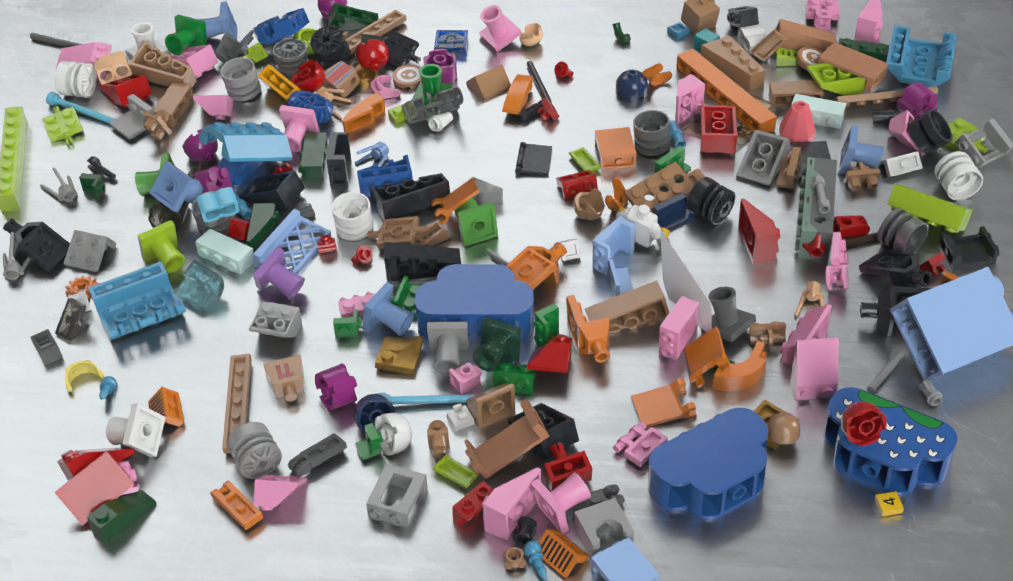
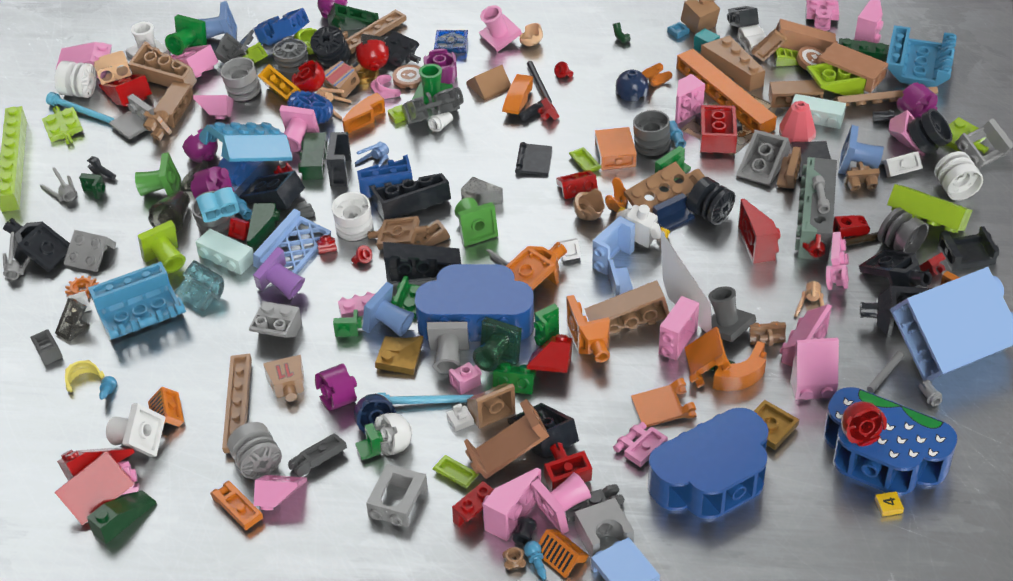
(53, 40): dark grey bar -> none
(175, 187): medium blue plant -> none
(438, 438): medium nougat hips -> none
(455, 199): orange flag -> none
(784, 428): medium nougat hair -> none

